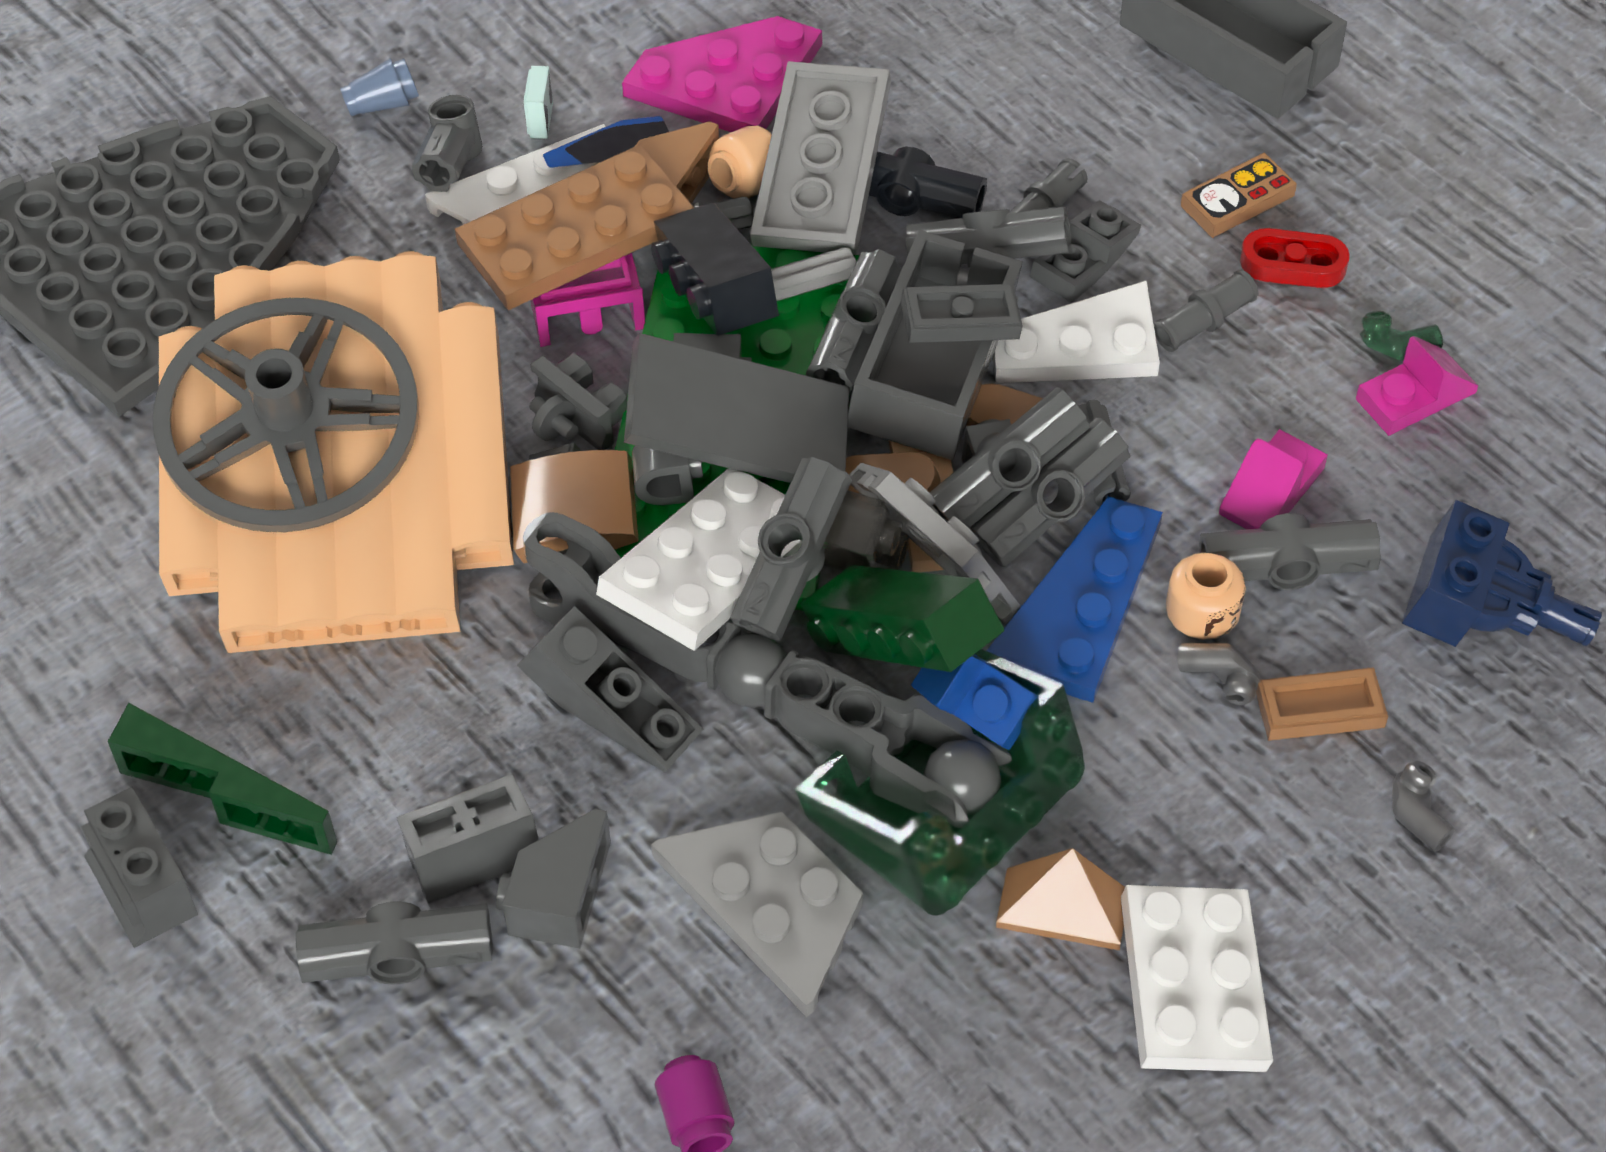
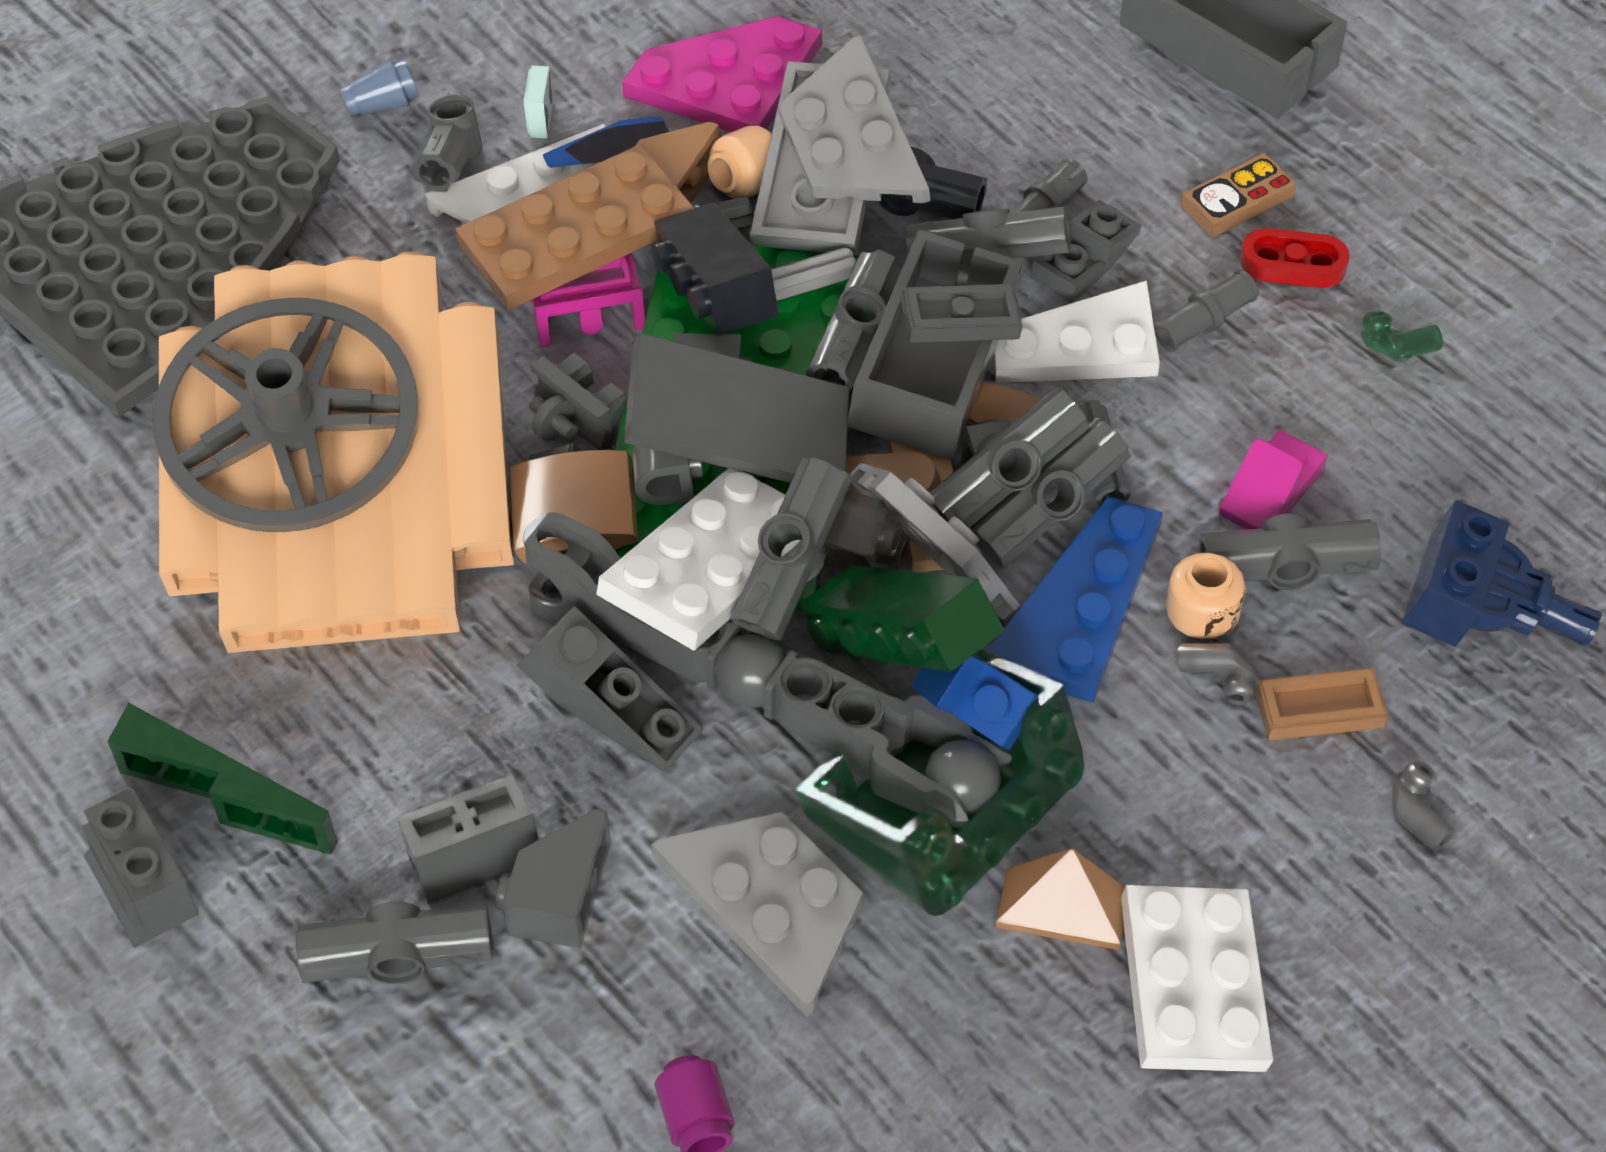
(850, 132): none -> light grey wing
(1415, 389): dark pink slope -> none

